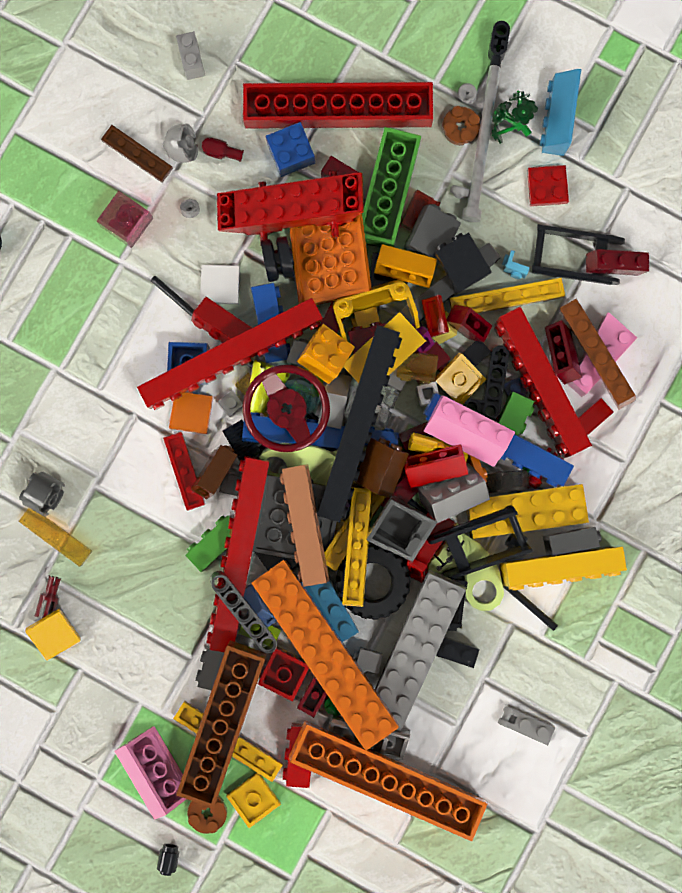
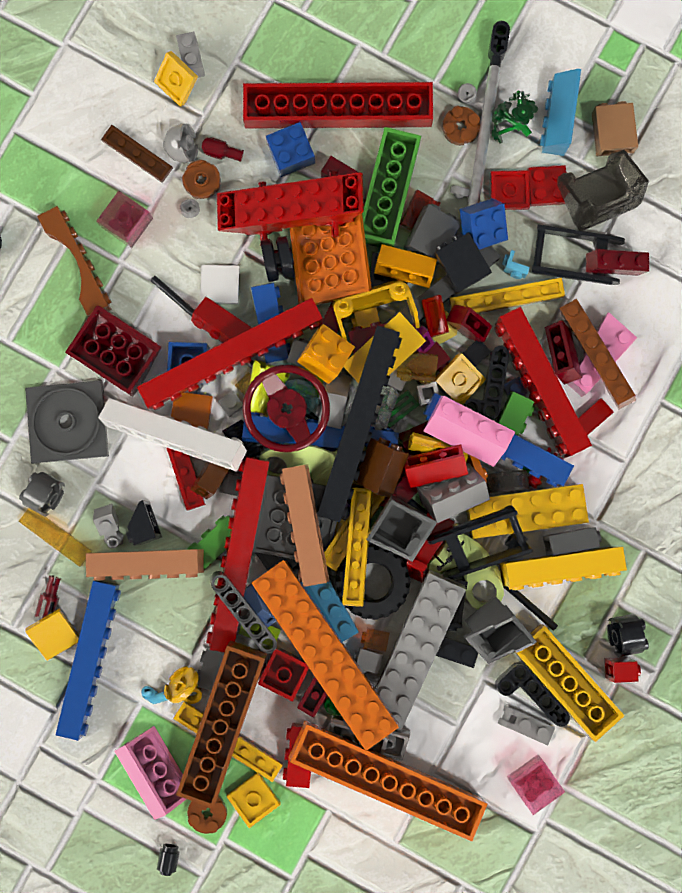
(57, 227): none -> dark orange arch
(85, 436): none -> dark grey piece
(87, 660): none -> blue brick
(107, 524): none -> light grey brick
(114, 350): none -> dark red slope
(143, 525): none -> black slope
(145, 563): none -> nougat brick
(152, 695): none -> medium azure arm
(173, 434): none -> white brick
(175, 78): none -> yellow tile
(181, 685): none -> yellow tile
(192, 174): none -> dark orange plate
(375, 639): none -> clear orange bracket
(411, 399): none -> green tile
(485, 222): none -> blue brick
(497, 631): none -> dark grey piece
(511, 189): none -> red plate
(535, 784): none -> clear pink brick
(537, 695): none -> black beam
(570, 684): none -> yellow brick
(603, 192): none -> clear smoke windscreen
(614, 128): none -> medium nougat brick
(622, 669): none -> red brick
(627, 635): none -> black brick

